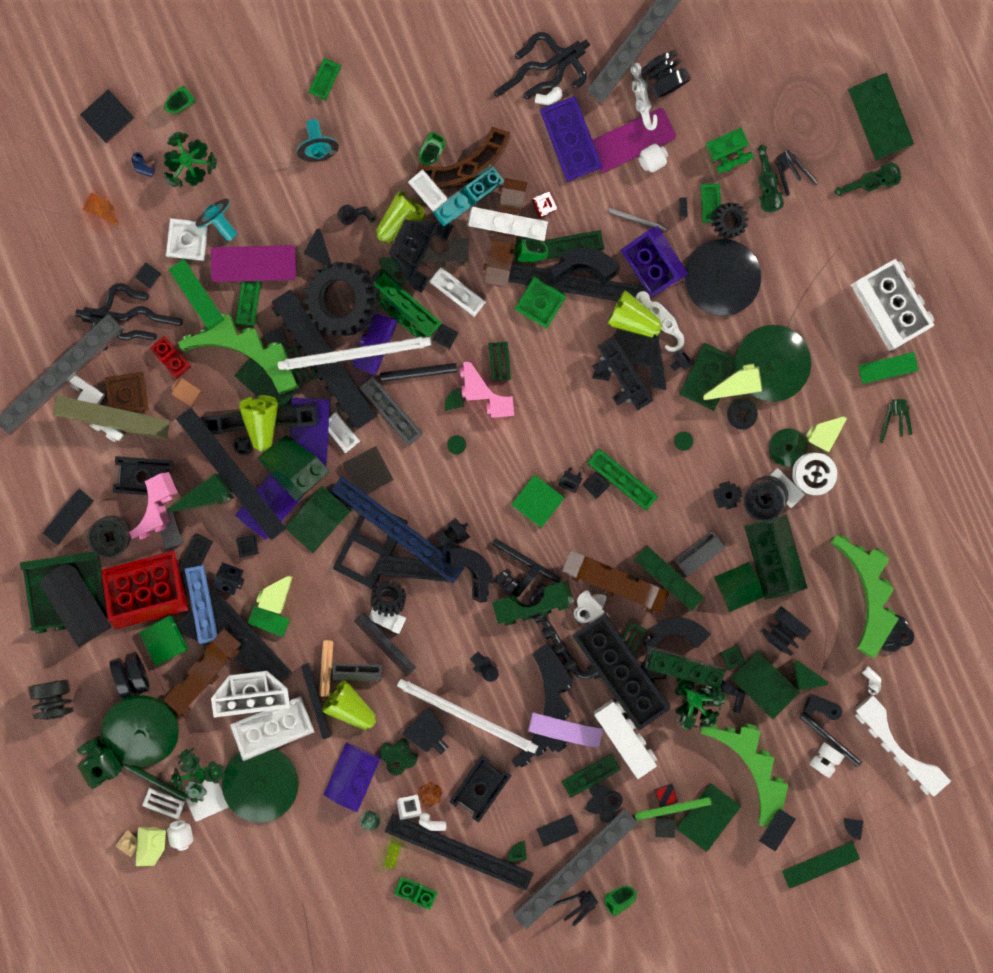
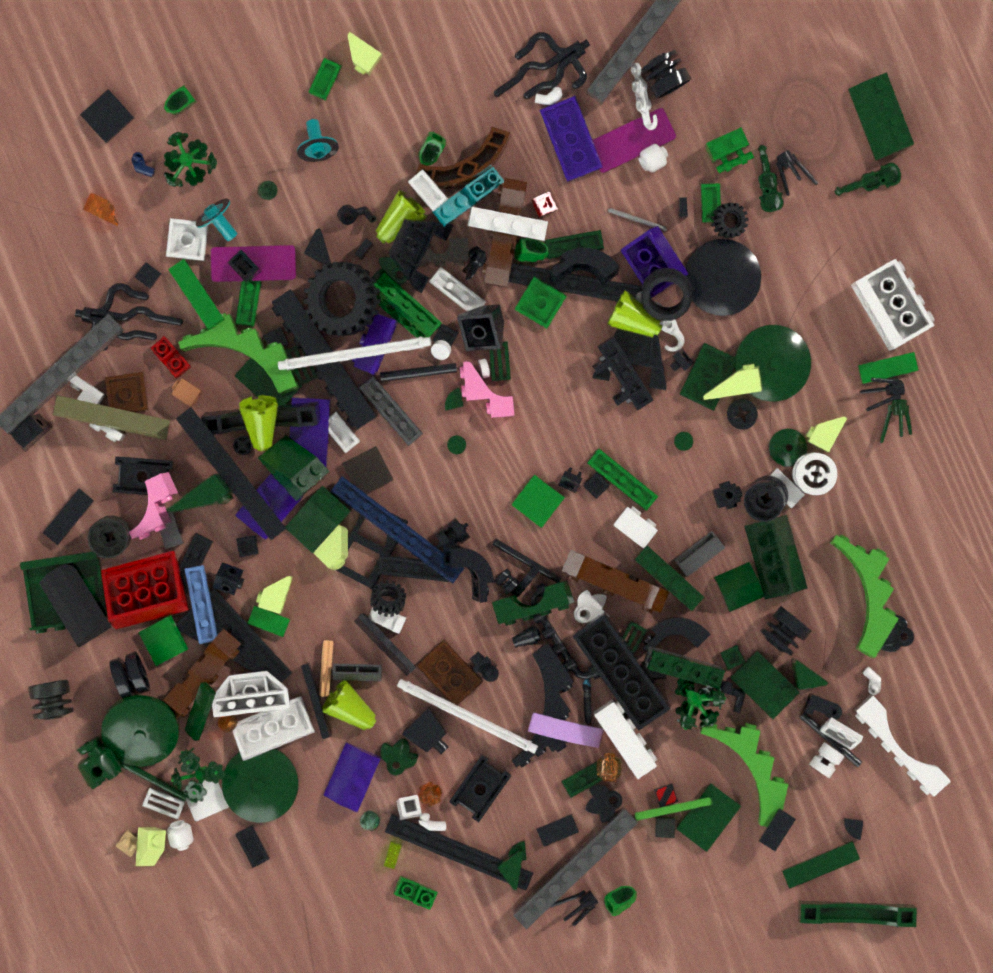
(30, 431): none -> black torso
(200, 711): none -> dark green tile
(227, 723): none -> clear orange tile
(244, 266): none -> black slope
(252, 846): none -> black tile
(267, 190): none -> clear green tile
(334, 548): none -> yellowish green slope
(363, 55): none -> yellowish green slope
(363, 249): none -> black tile
(441, 350): none -> white tile
(449, 673): none -> reddish brown tile
(477, 260): none -> black plate
(482, 328): none -> black slope
(483, 368): none -> white tile
(511, 868): none -> dark green slope
(527, 637): none -> black cone
(587, 702): none -> black piece
(609, 767): none -> clear orange head
(636, 527): none -> white brick
(666, 313): none -> black tyre
(841, 733): none -> white tile
(851, 912): none -> dark green arch
(894, 389): none -> black plant

